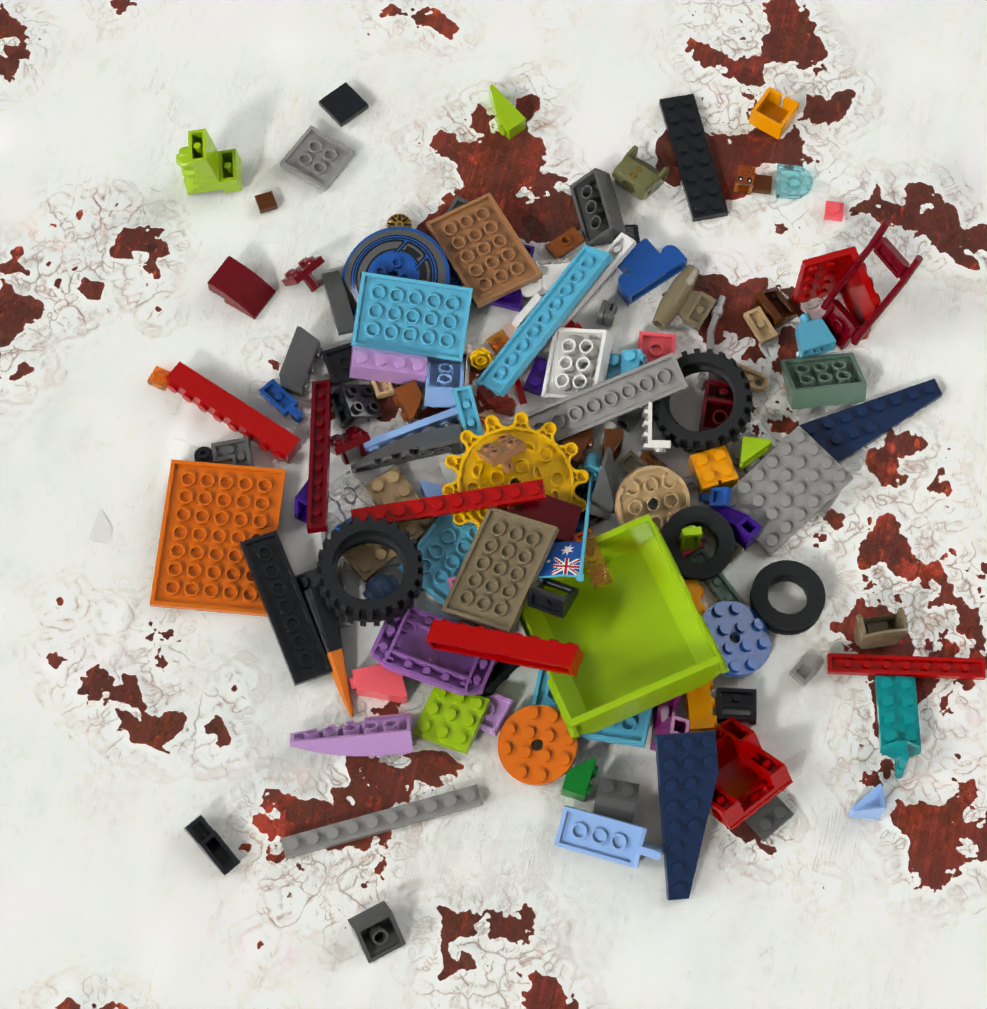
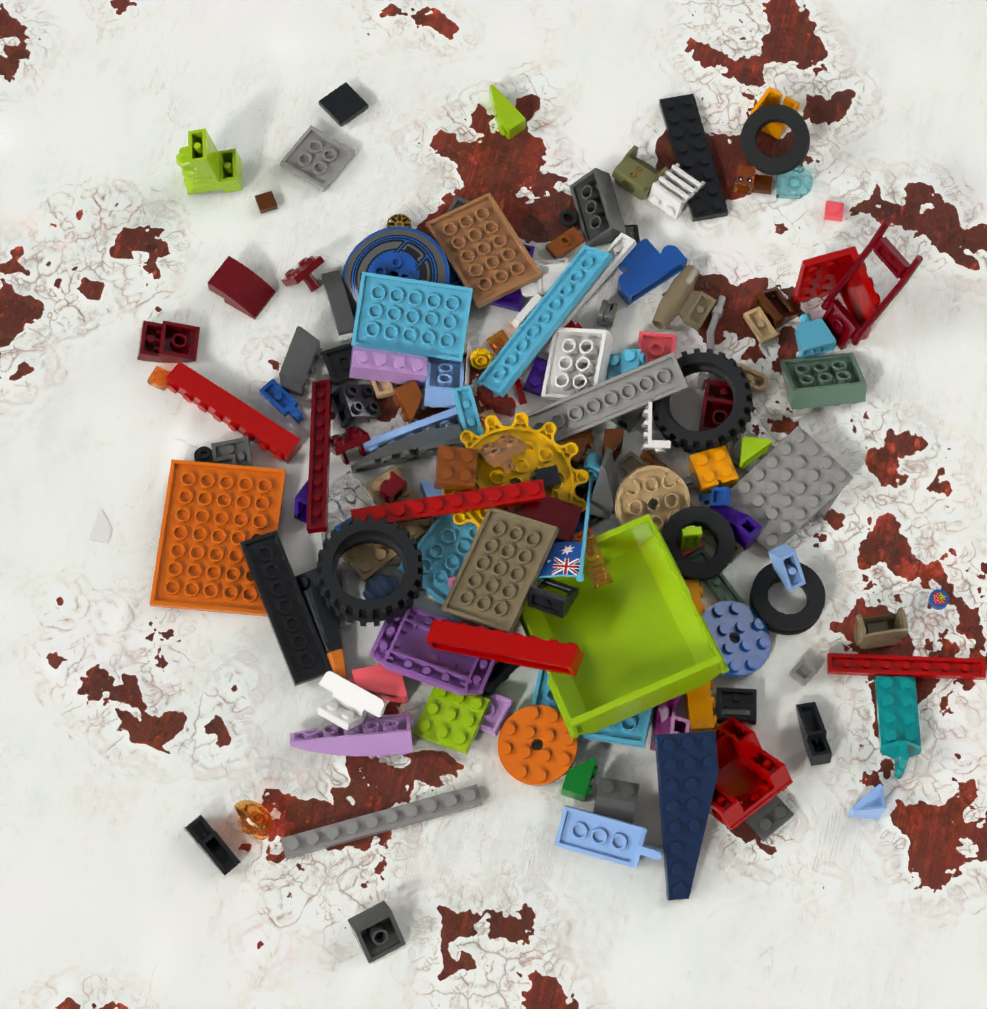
(168, 342): none -> dark red slope
(254, 819): none -> clear orange hat
(348, 702): none -> white plate
(392, 489): none -> dark red brick
(455, 468): none -> dark orange brick
(549, 475): none -> black brick
(566, 224): none -> black piece
(668, 196): none -> white plate
(763, 117): none -> black tyre
(787, 566): none -> light blue slope
(813, 734): none -> black slope
(862, 424): dark blue wing -> none
(938, 599): none -> blue tile

